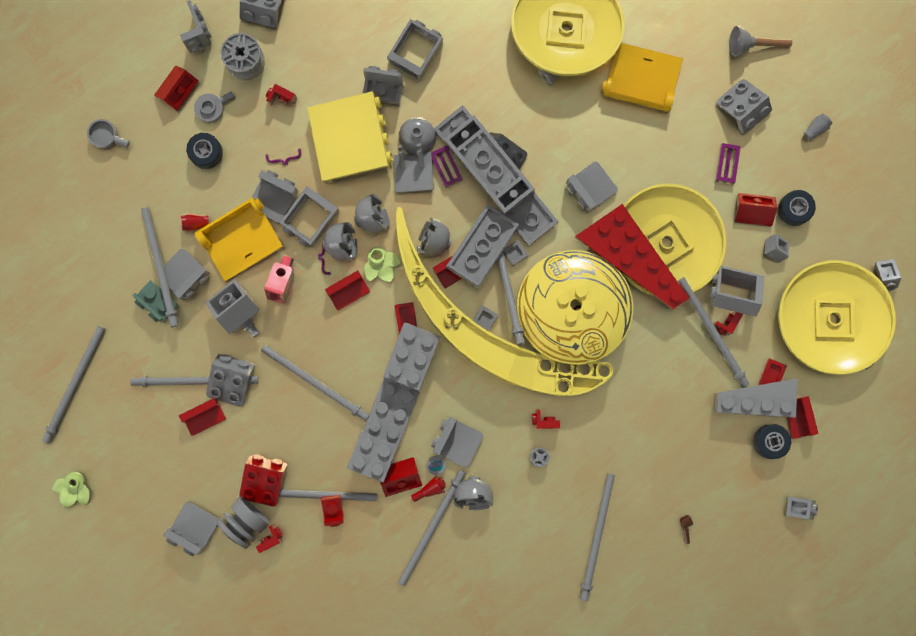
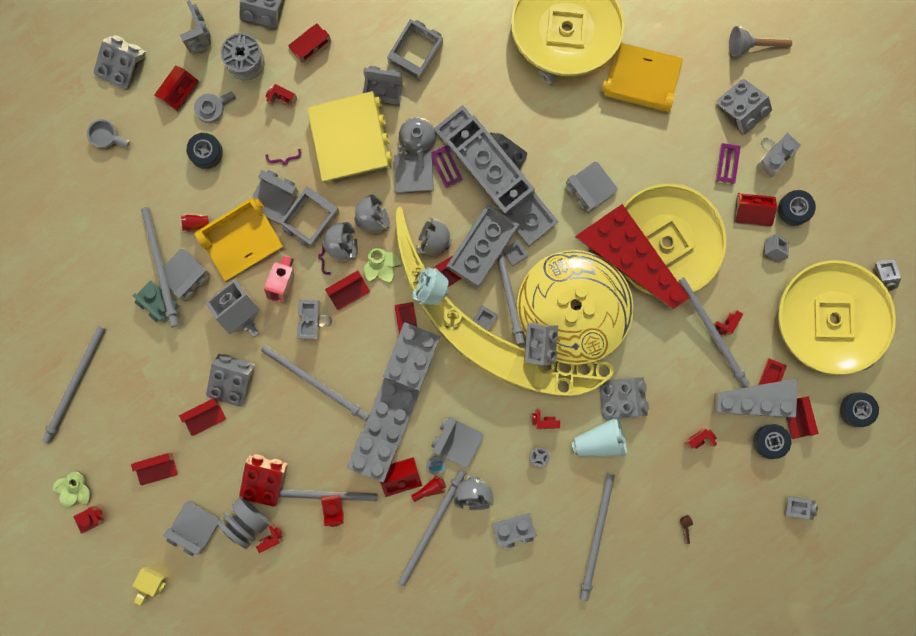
(89, 519): none -> red bracket
(117, 61): none -> light grey bracket
(144, 381): light grey bar -> none
(148, 583): none -> light yellow brick
(155, 468): none -> red panel
(309, 42): none -> red panel
(311, 320): none -> light grey piece
(431, 287): none -> light aqua cone
(514, 530): none -> light grey bracket
(541, 344): none -> light grey bracket
(602, 440): none -> light aqua cone
(624, 398): none -> light grey bracket
(698, 438): none -> red bracket
(740, 279): light grey window -> none
(777, 153): none -> light grey piece
(818, 126): light grey cone -> none
(866, 408): none -> black wheel

